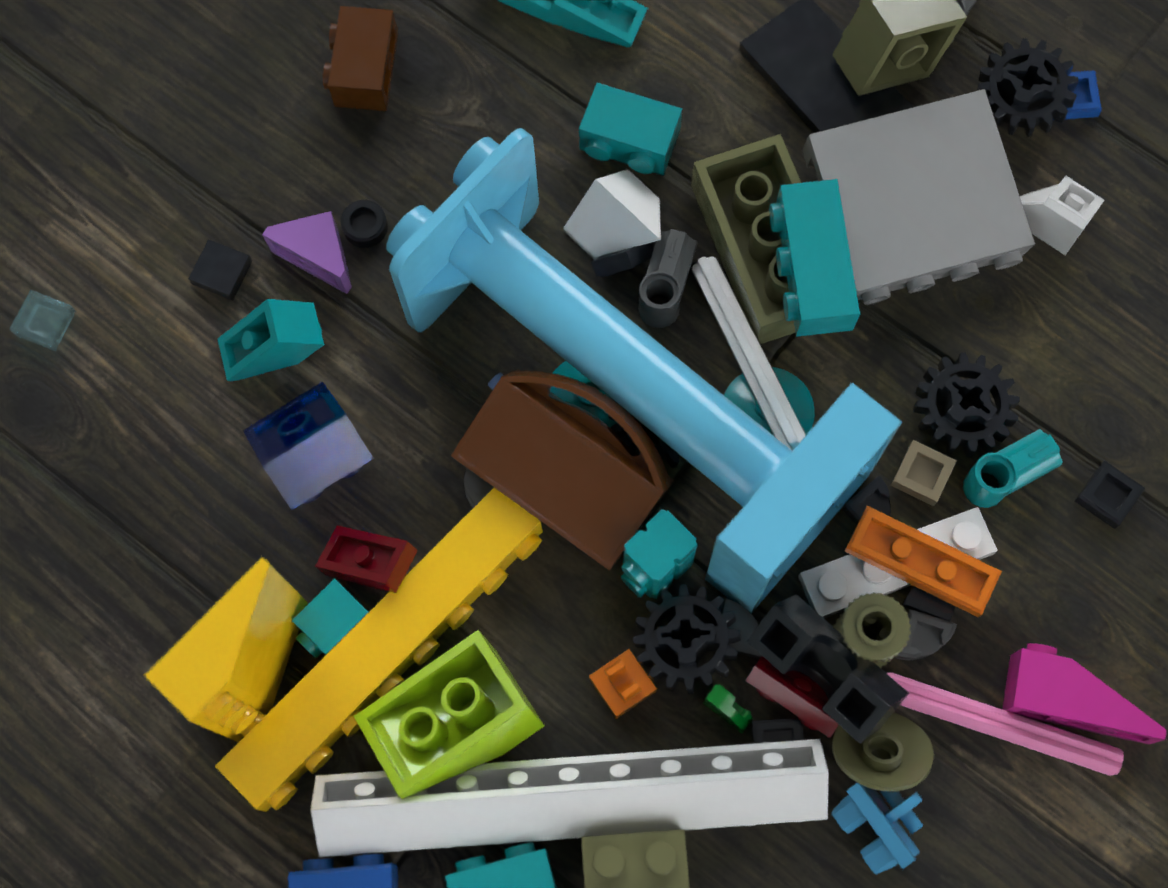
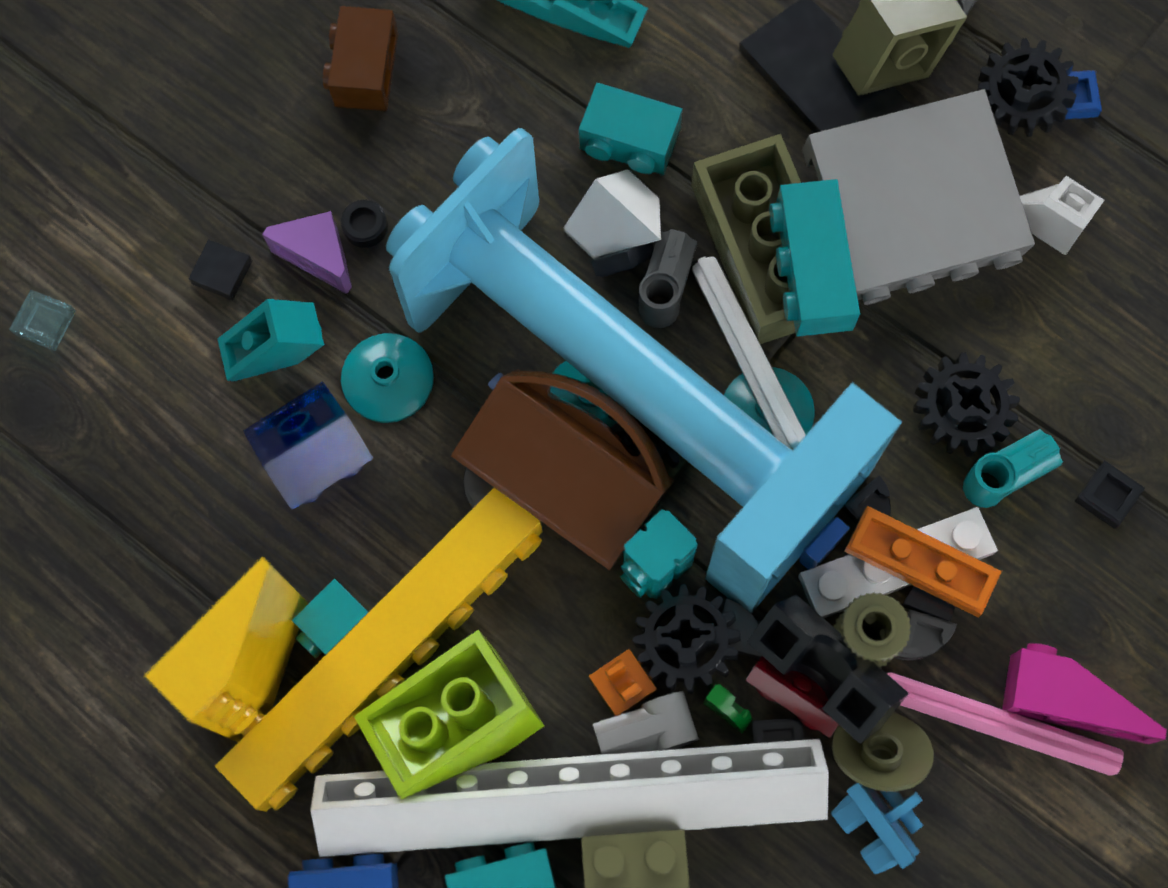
(366, 558): dark red plate -> none
(393, 397): none -> teal dish
(657, 726): none -> light grey piece
(823, 543): none -> blue tile
(923, 473): dark tan plate -> none

